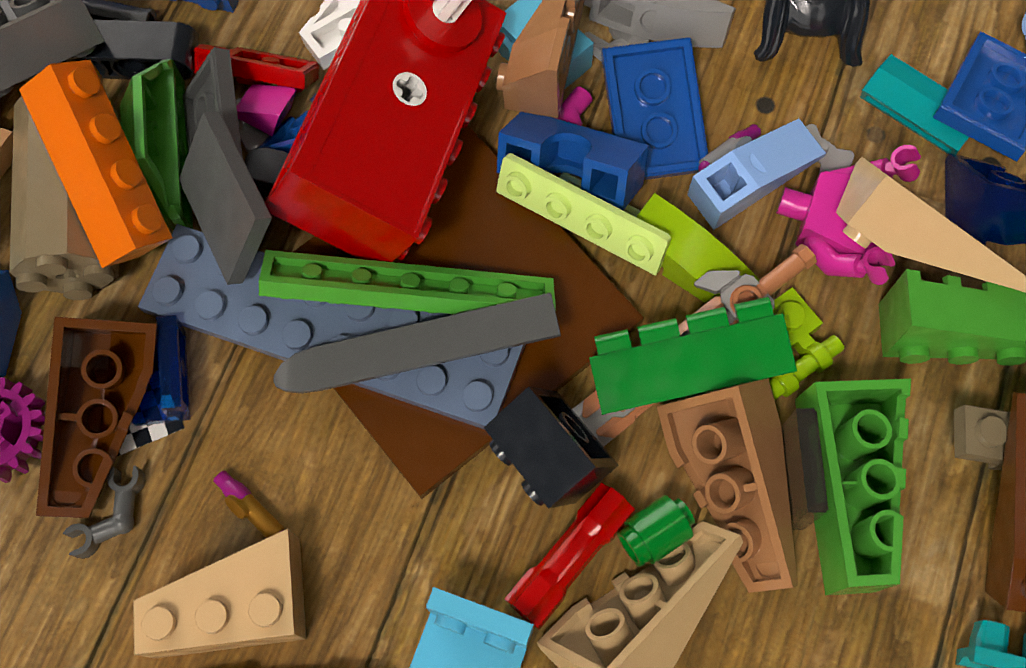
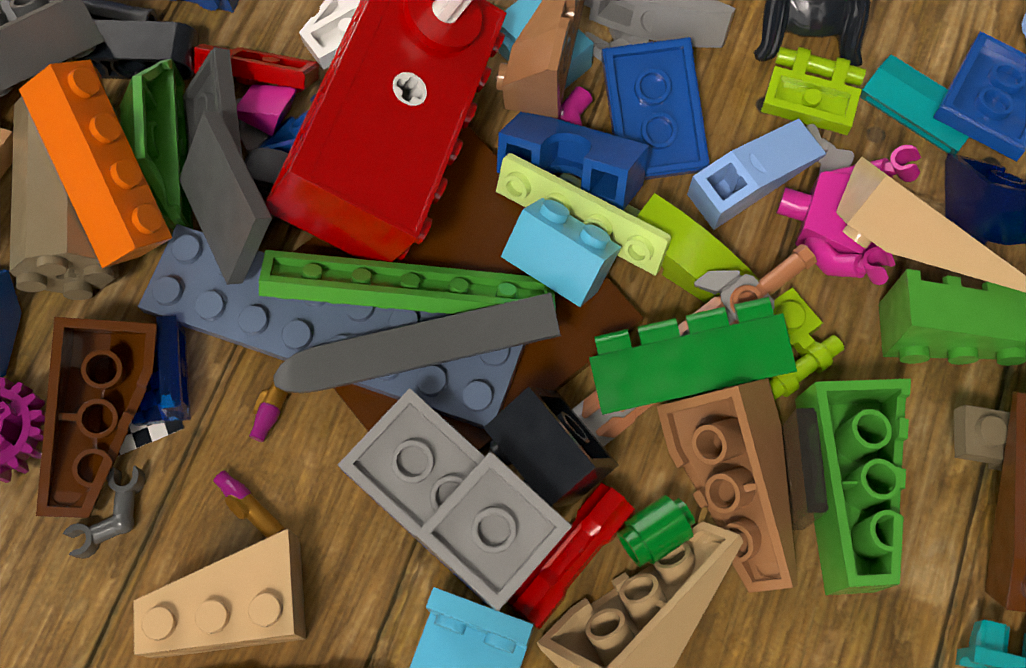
(267, 411): none -> piece
(455, 499): none -> light grey piece
(561, 250): none -> medium azure brick
(734, 141): light grey piece -> none
(810, 98): none -> lime plate

